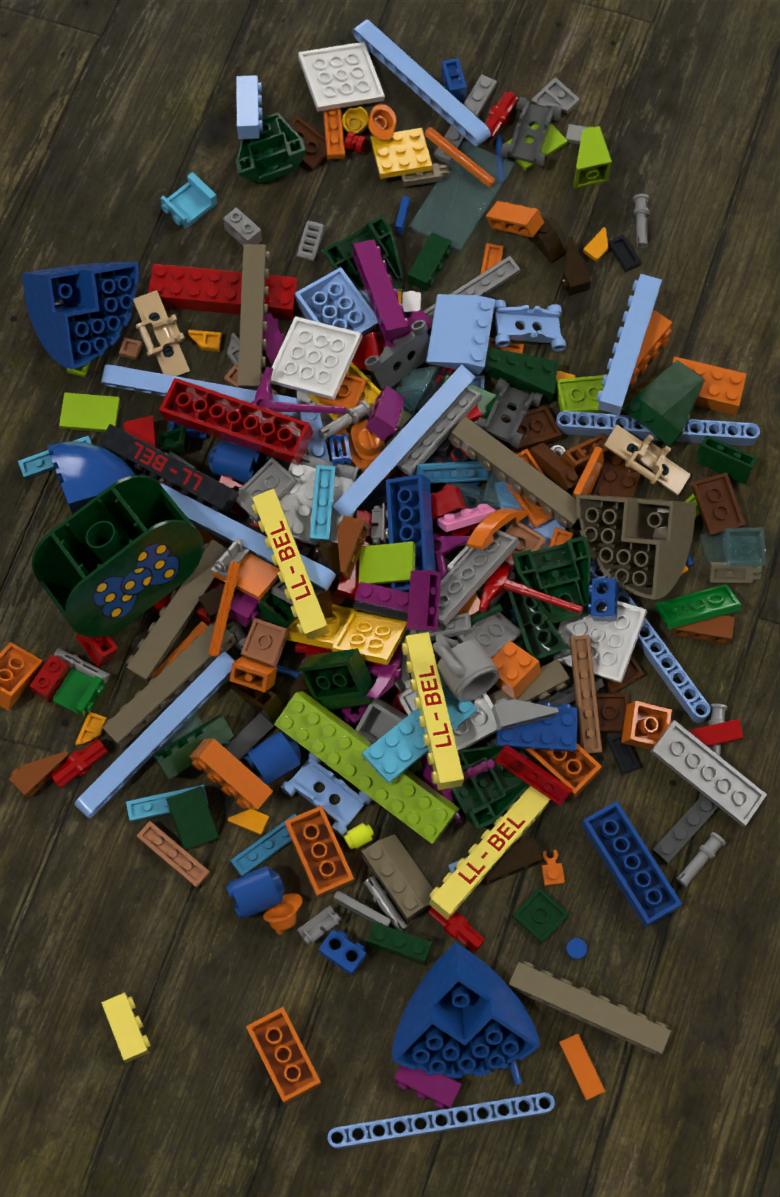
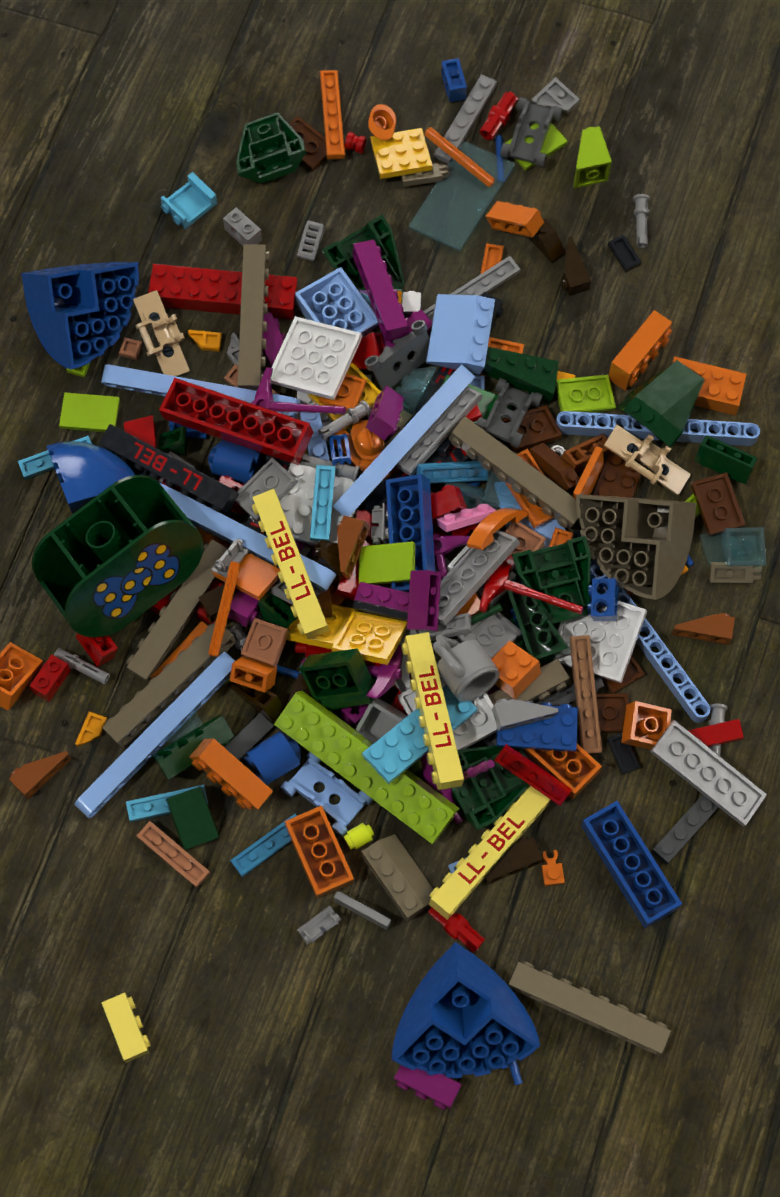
(79, 692): green bracket -> none
(79, 763): red piece -> none
(248, 107): light blue brick -> none
(250, 820): light orange tile -> none
(256, 891): blue cylinder -> none
(283, 1055): orange brick -> none
(284, 915): orange piece -> none
(338, 956): blue brick -> none
(341, 76): white plate -> none
(355, 120): yellow hair -> none
(380, 896): light grey pin -> none
(399, 943): dark green brick -> none
(402, 215): blue tile -> none
(422, 83): light blue beam -> none
(430, 262): dark green brick -> none
(449, 1114): light blue beam -> none
(540, 915): dark green tile -> none
(546, 319): light blue piece -> none
(574, 133): light grey tile -> none
(576, 949): blue tile -> none
(582, 1067): orange tile -> none
(597, 246): light orange tile -> none
(629, 345): light blue brick -> none
(697, 606): green tile -> none
(705, 853): light grey pin -> none

